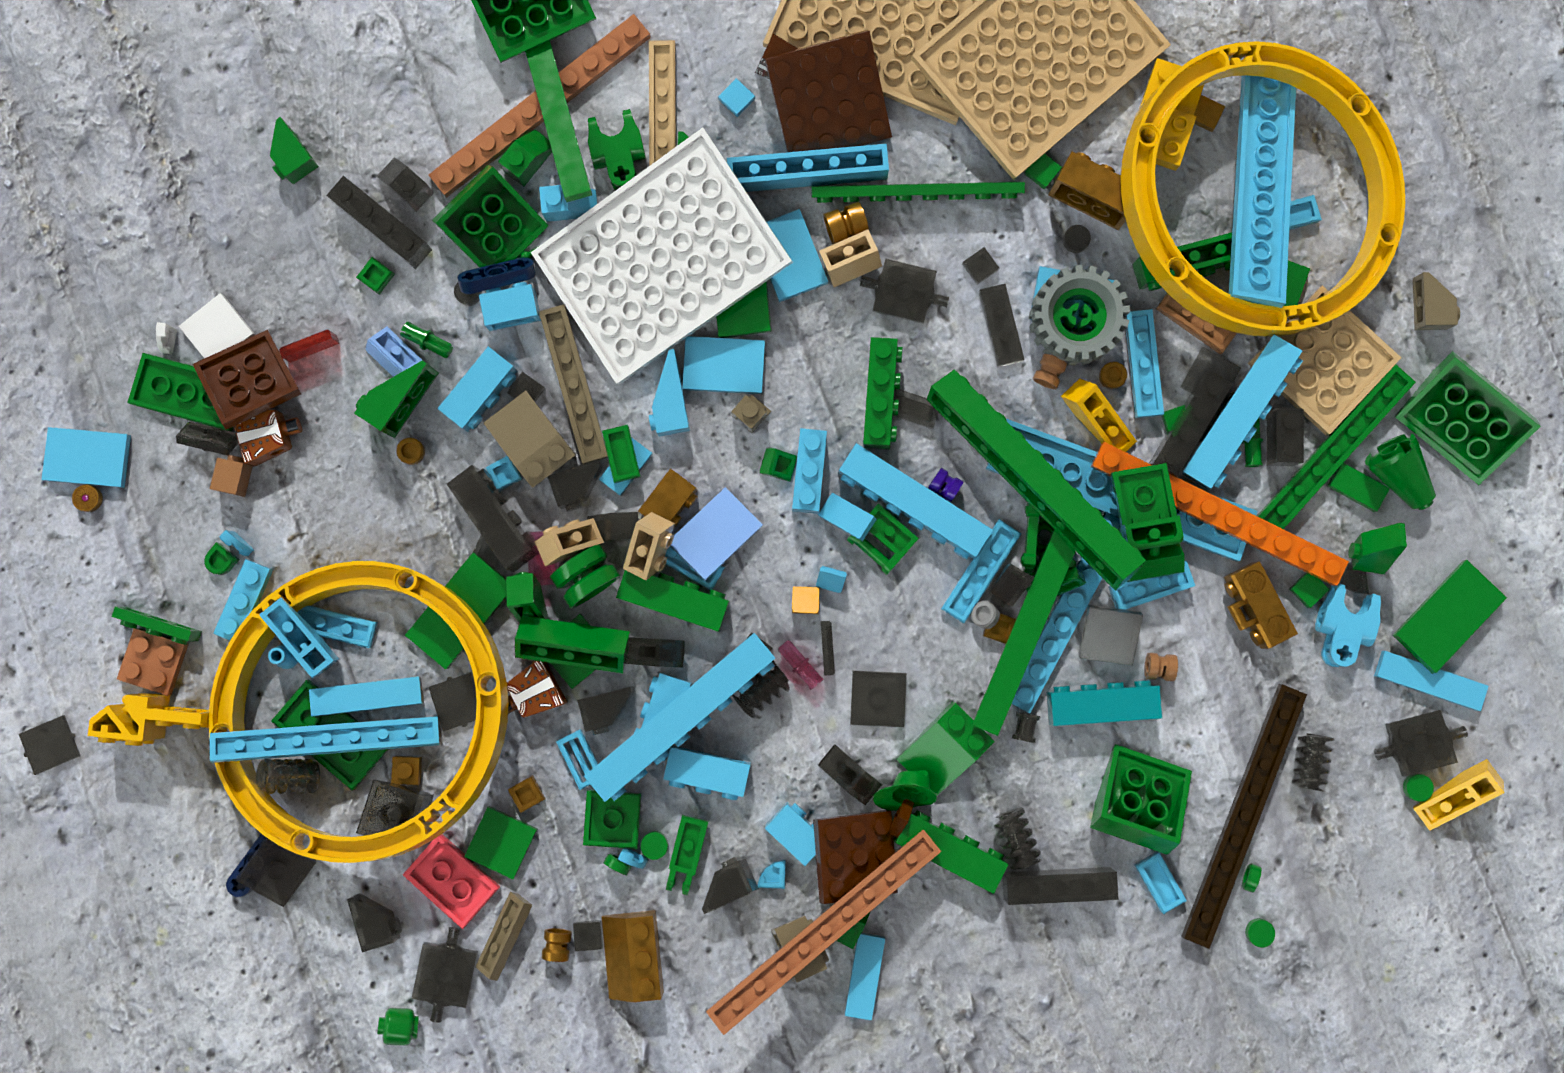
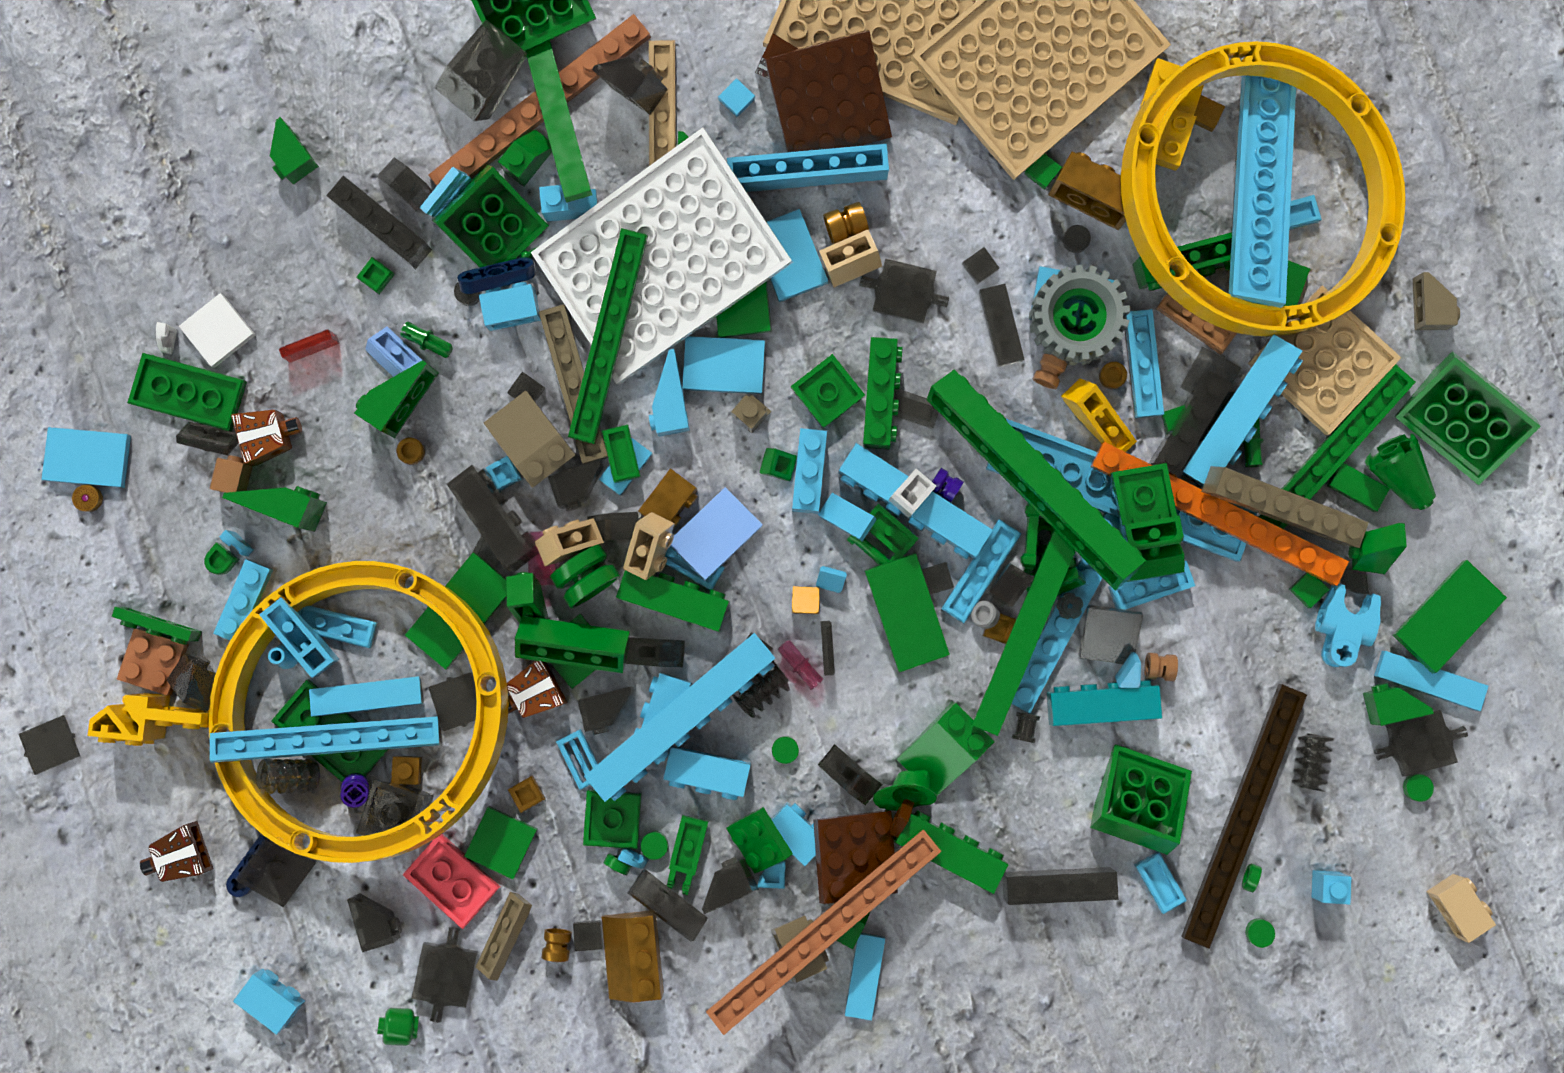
(178, 854): none -> reddish brown torso
(193, 681): none -> clear smoke slope
(246, 379): reddish brown plate -> none
(269, 1000): none -> medium azure brick
(295, 507): none -> green slope
(354, 784): none -> dark purple wheel
(445, 191): none -> medium azure tile
(478, 390): medium azure brick -> none
(481, 72): none -> clear smoke slope
(608, 336): none -> green tile
(618, 151): green piece -> none
(633, 81): none -> clear smoke slope
(667, 905): none -> clear smoke tile
(759, 840): none -> green plate
(785, 749): none -> green tile
(827, 391): none -> green plate
(878, 698): clear smoke tile -> none
(907, 612): none -> green tile
(912, 493): none -> white slope
(928, 191): green plate -> none
(938, 578): none -> clear smoke tile
(1017, 839): clear smoke piece -> none
(1062, 606): none -> clear smoke plate
(1130, 673): none -> medium azure slope
(1265, 611): pearl gold piece -> none
(1284, 506): none -> dark tan brick
(1285, 437): clear smoke brick -> none
(1331, 887): none -> medium azure brick
(1392, 705): none -> green slope
(1461, 795): yellow slope -> none
(1461, 907): none -> tan brick

